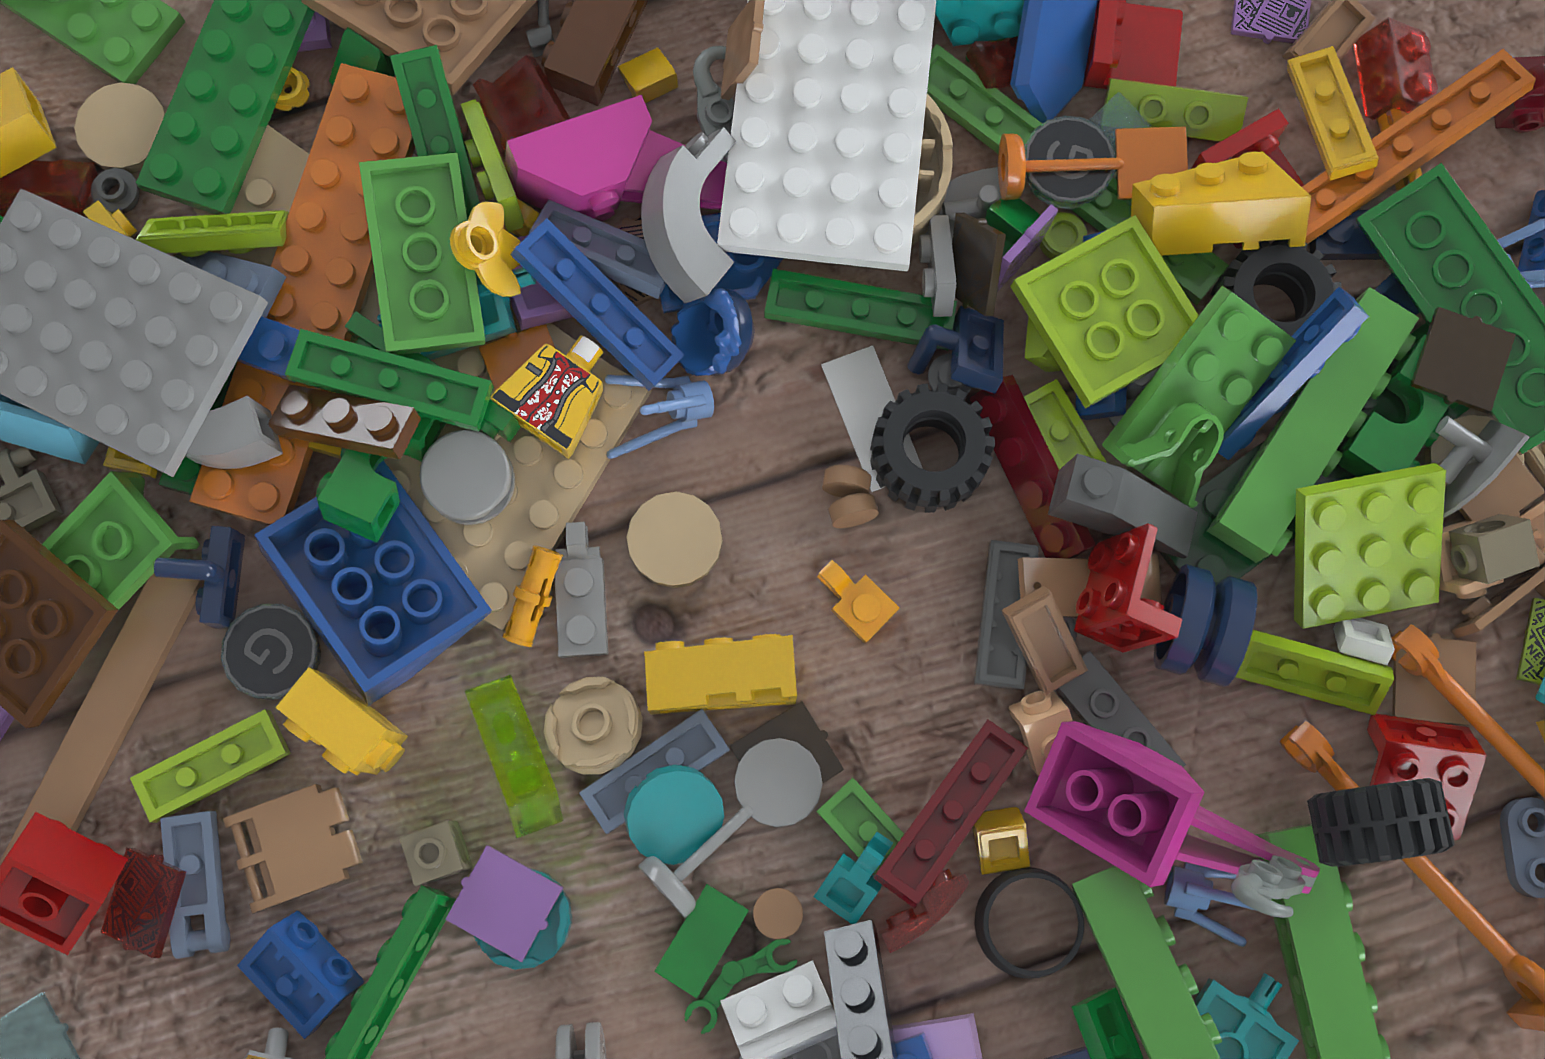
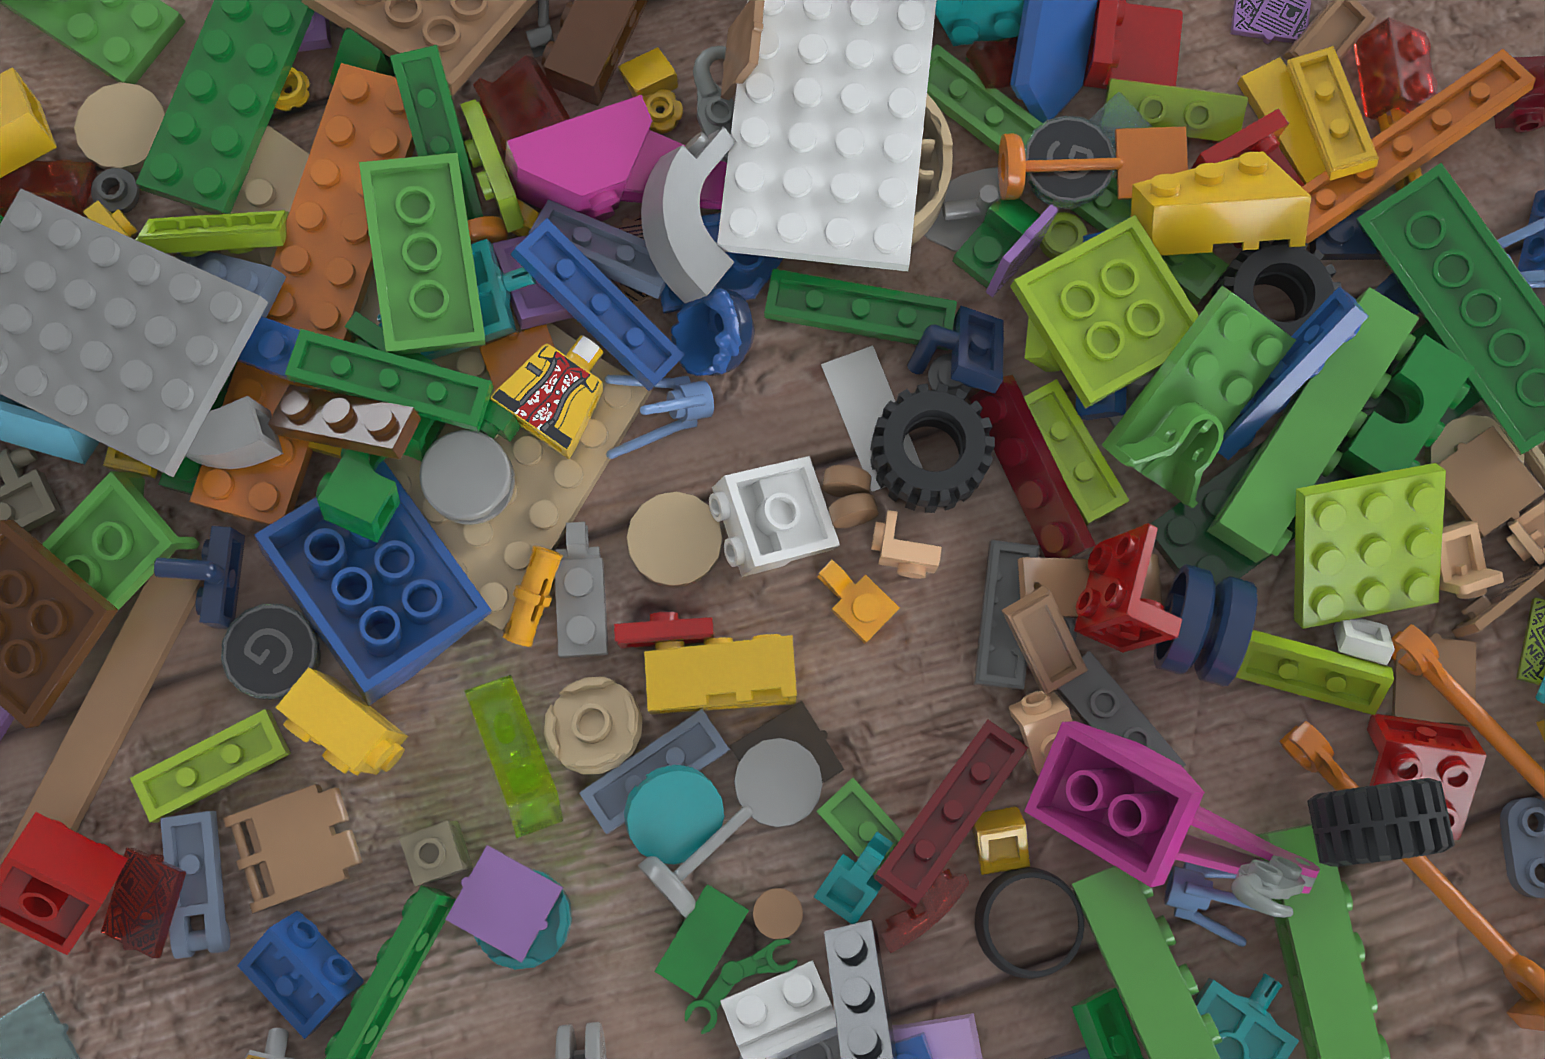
(486, 248): yellow plate -> none
(662, 628): none -> red plate
(673, 111): none -> yellow plate
(772, 516): none -> white plate
(909, 557): none -> light nougat bracket
(940, 276): light grey plate -> none
(977, 262): dark brown piece -> none
(1119, 501): dark grey slope -> none
(1271, 89): none -> yellow tile
(1463, 360): dark brown piece -> none
(1475, 459): light grey shield -> none
(1493, 548): dark tan brick -> none

